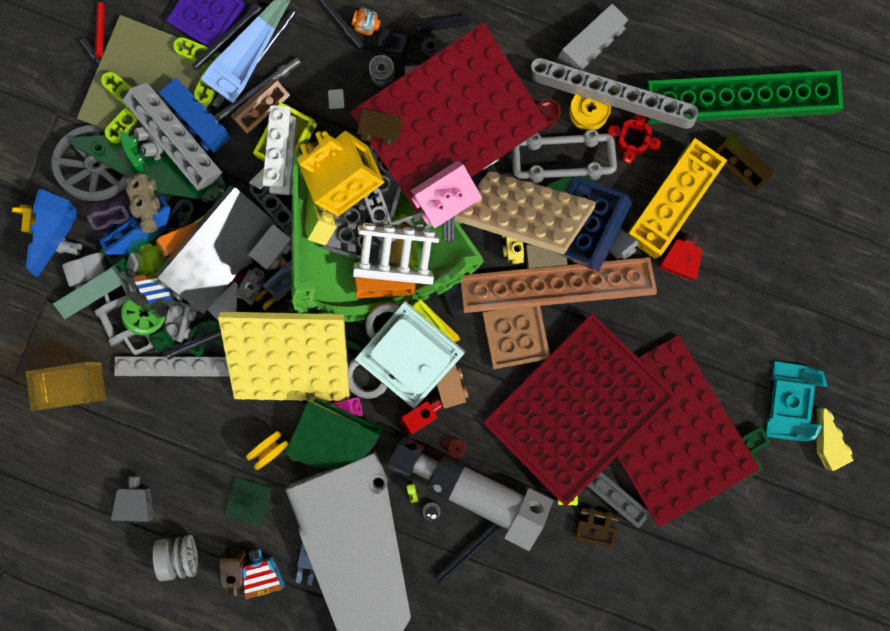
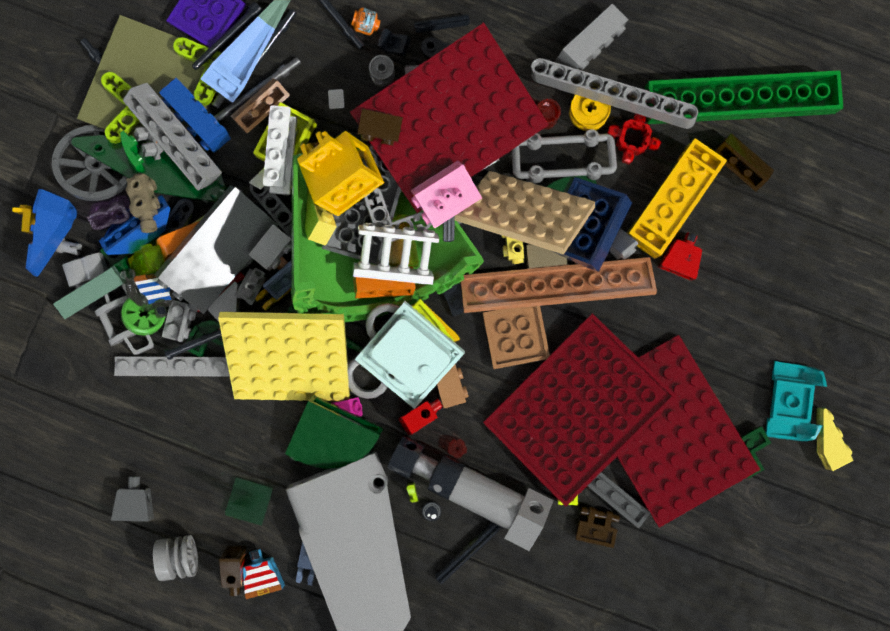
(65, 385): clear yellow container -> none
(99, 29): red bar -> none
(132, 262): light grey piece -> none
(161, 340): dark green plate -> none
(267, 450): yellow wheel -> none

